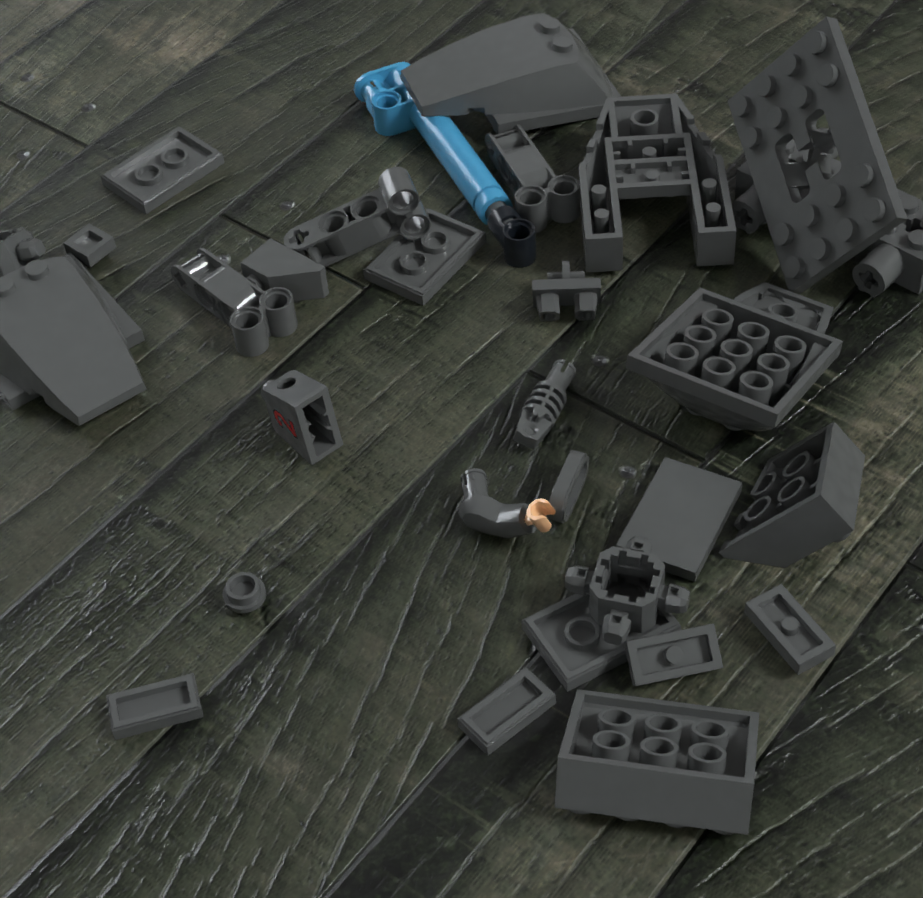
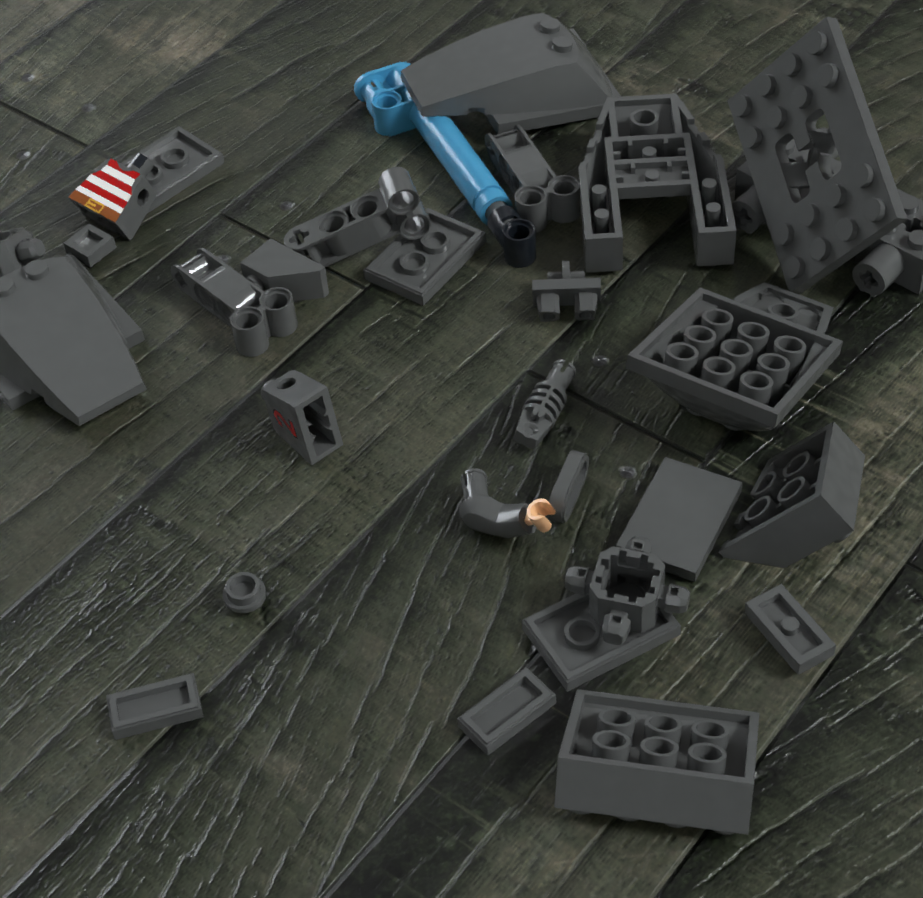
(117, 195): none -> torso
(673, 654): dark grey plate -> none

